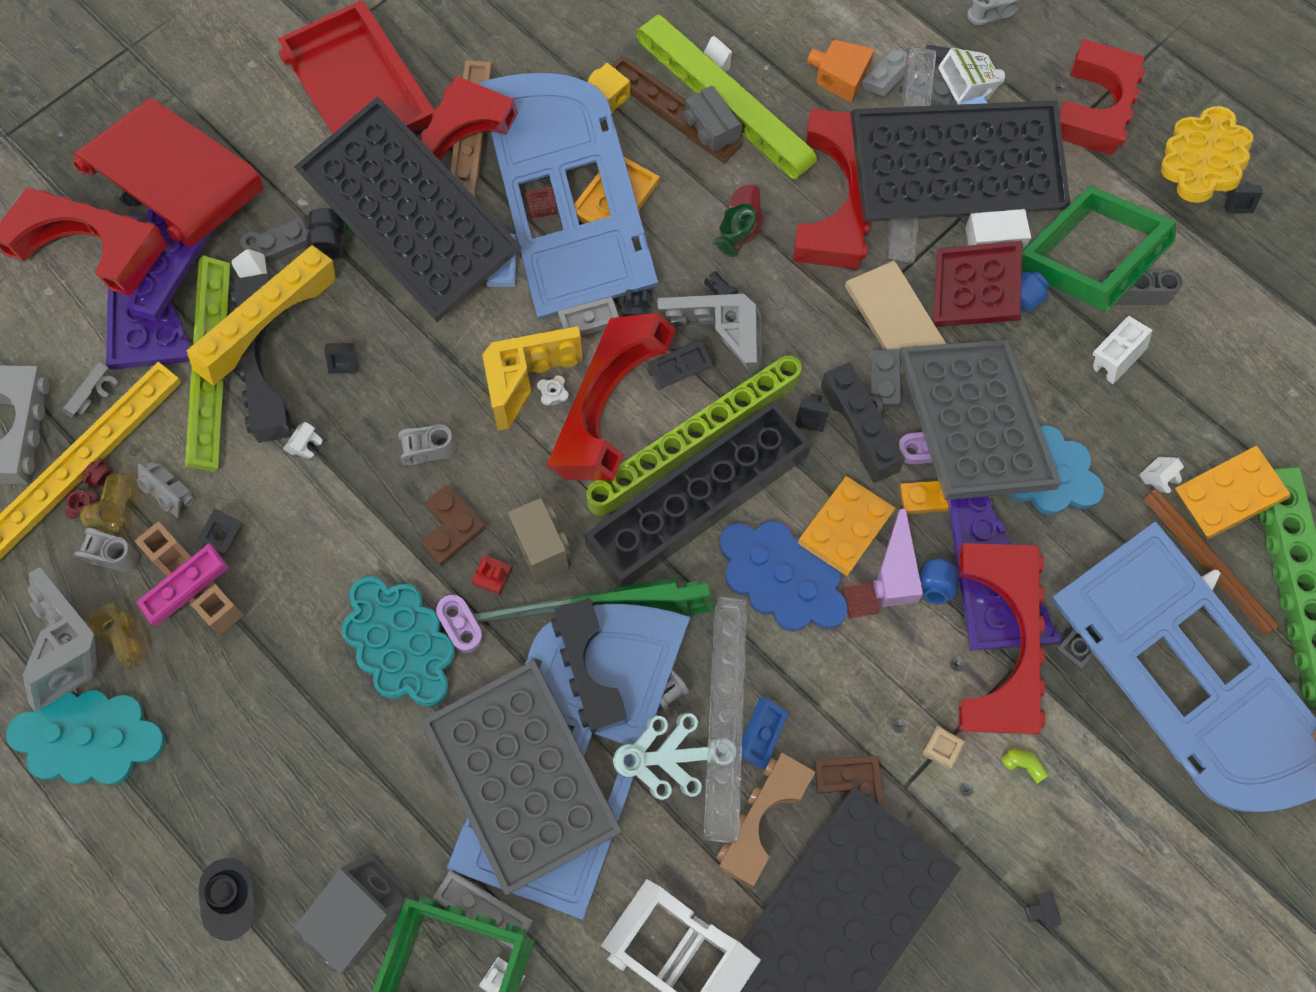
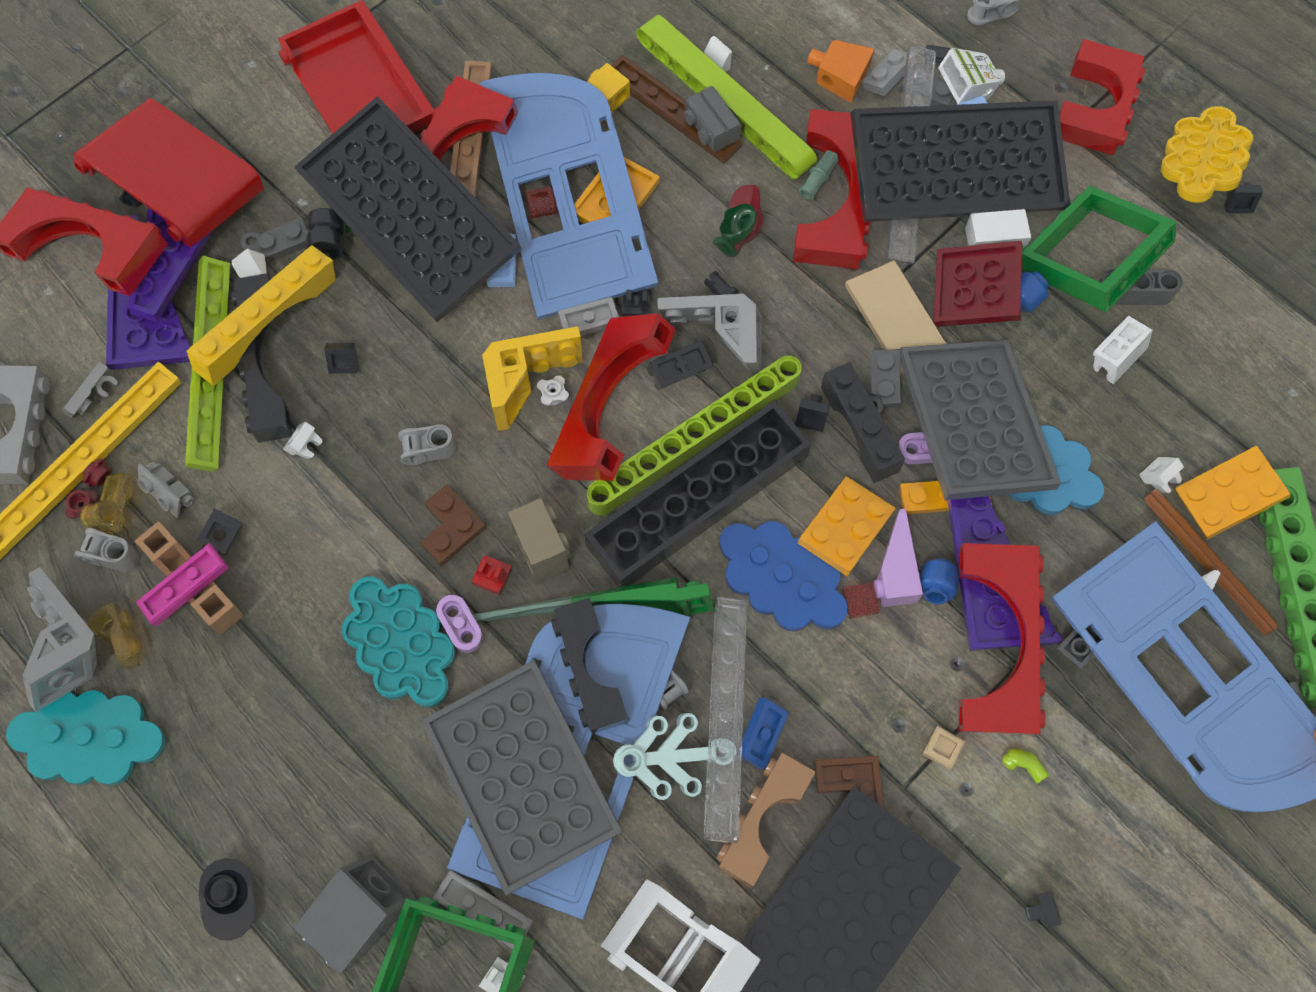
(818, 175): none -> sand green axle

